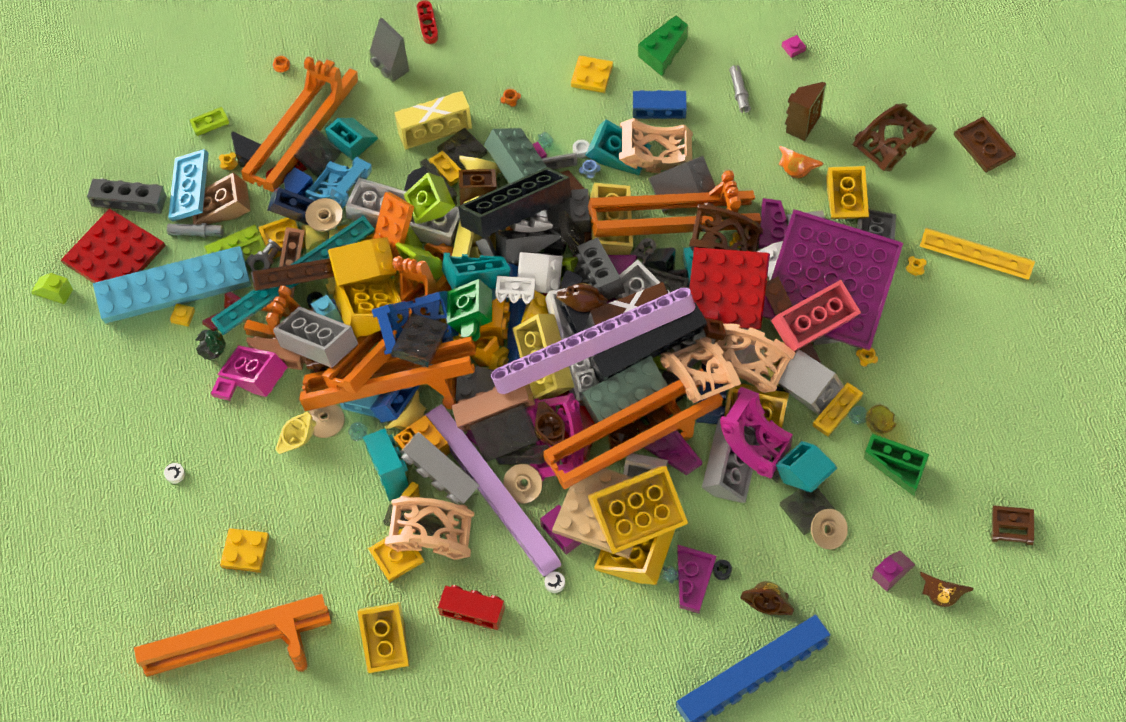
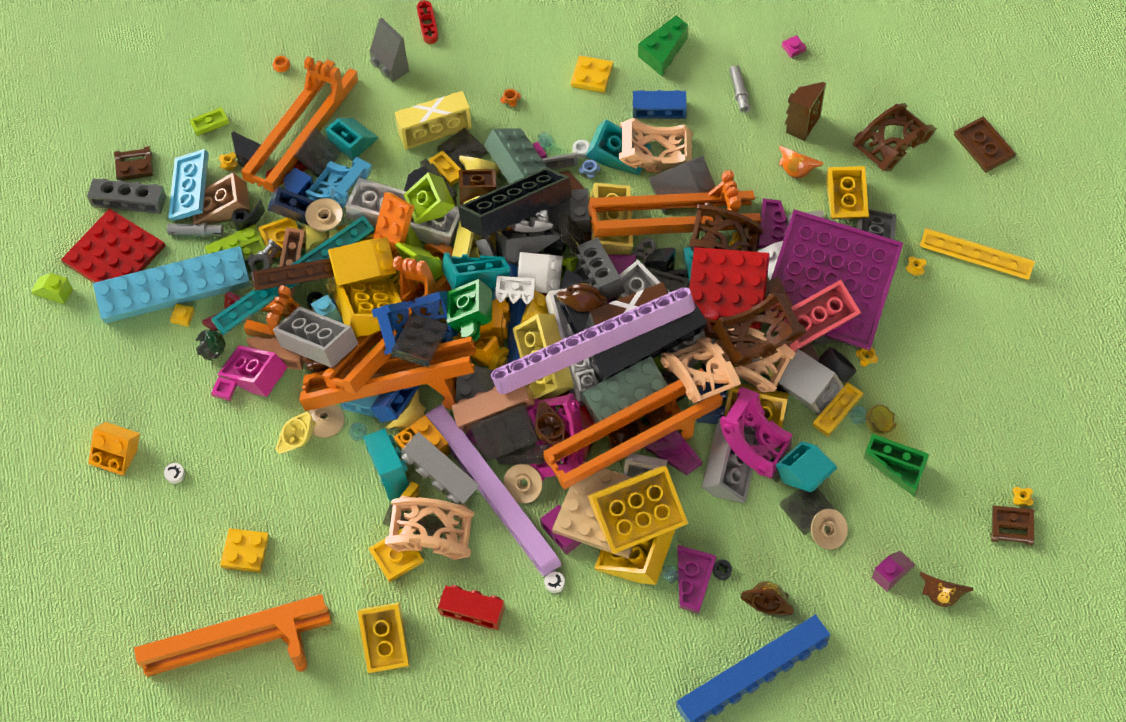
(113, 447): none -> light orange slope
(135, 168): none -> reddish brown plate
(243, 219): none -> black panel
(744, 354): none -> reddish brown fence
(838, 363): none -> black tyre
(1018, 500): none -> yellow plate

